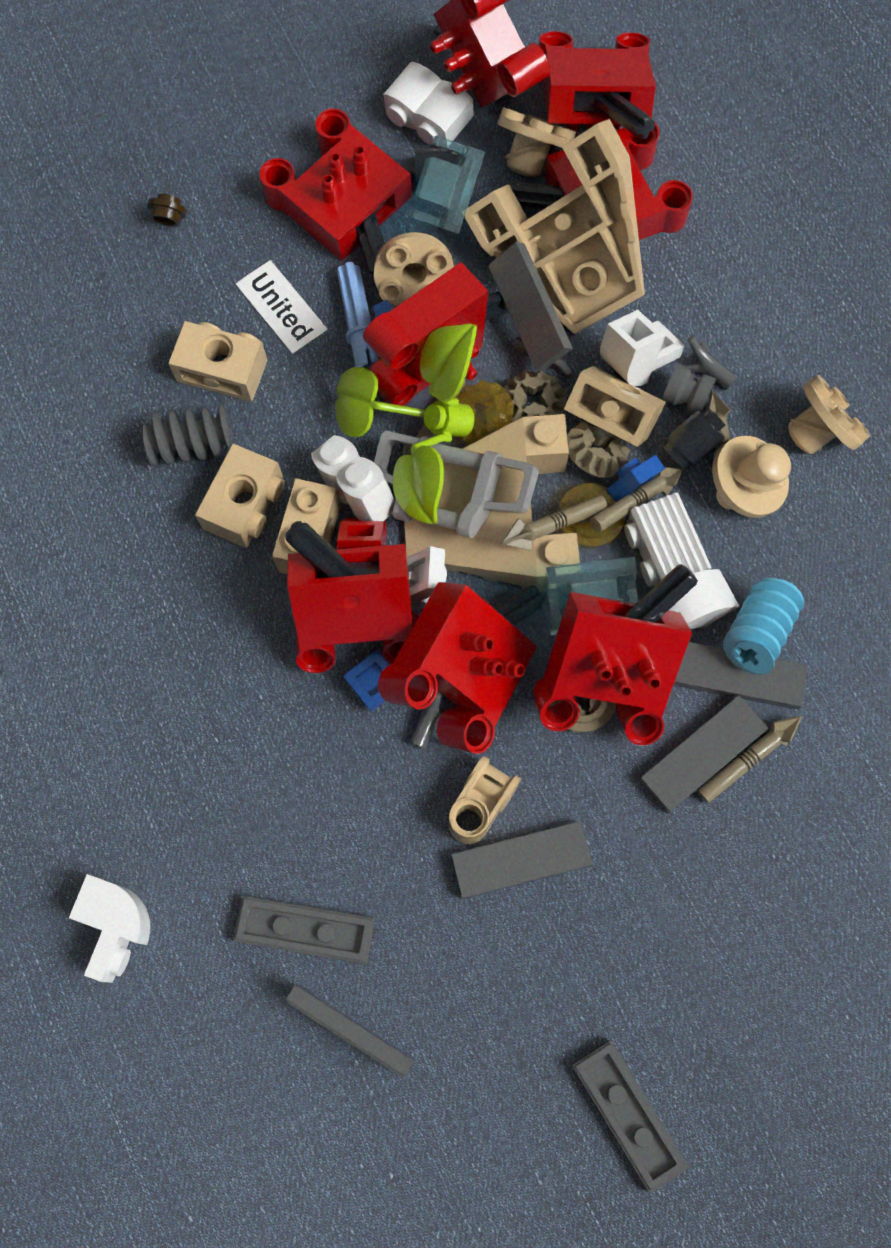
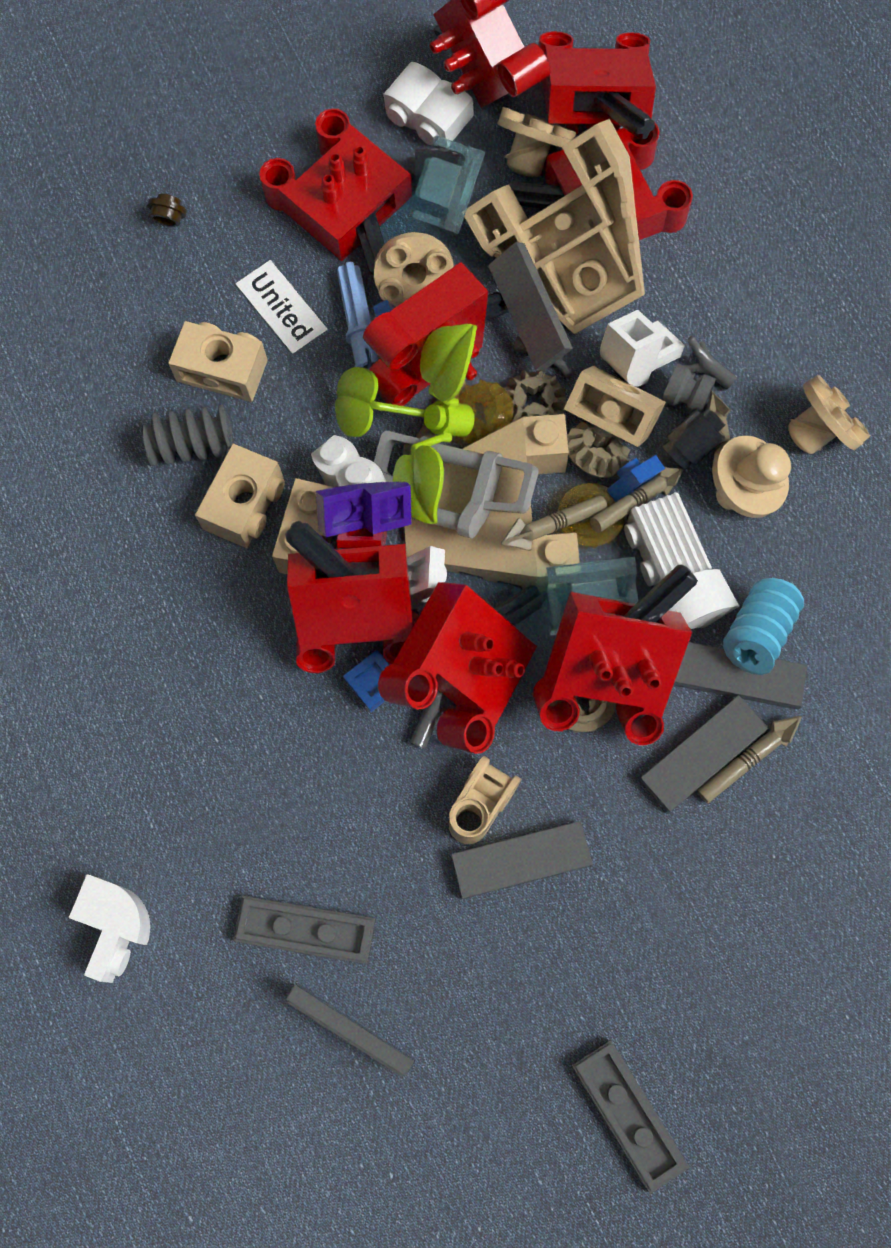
(363, 505): none -> dark purple slope

